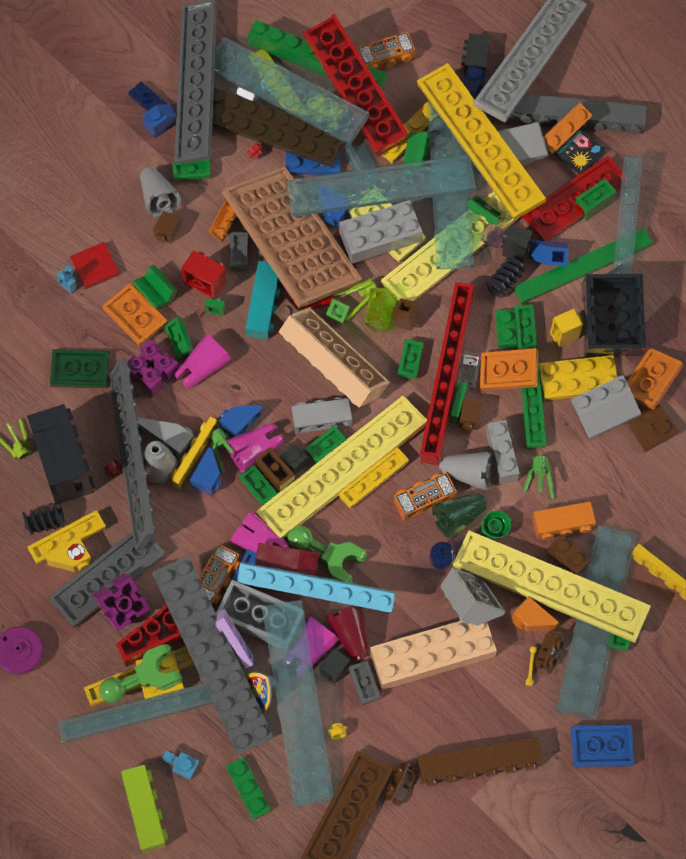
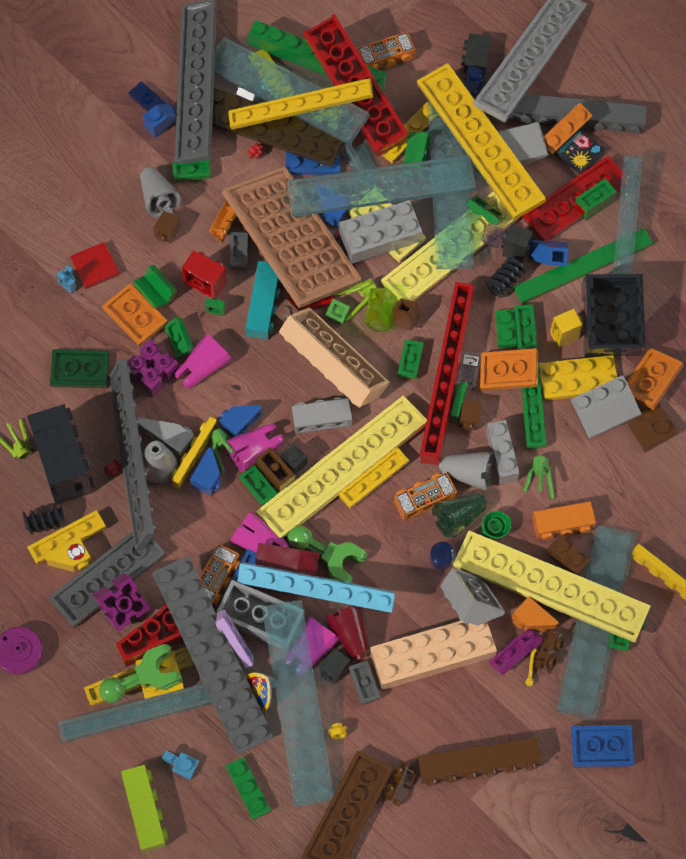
(300, 104): none -> yellow tile
(325, 444): green plate -> none
(515, 651): none -> magenta hinge

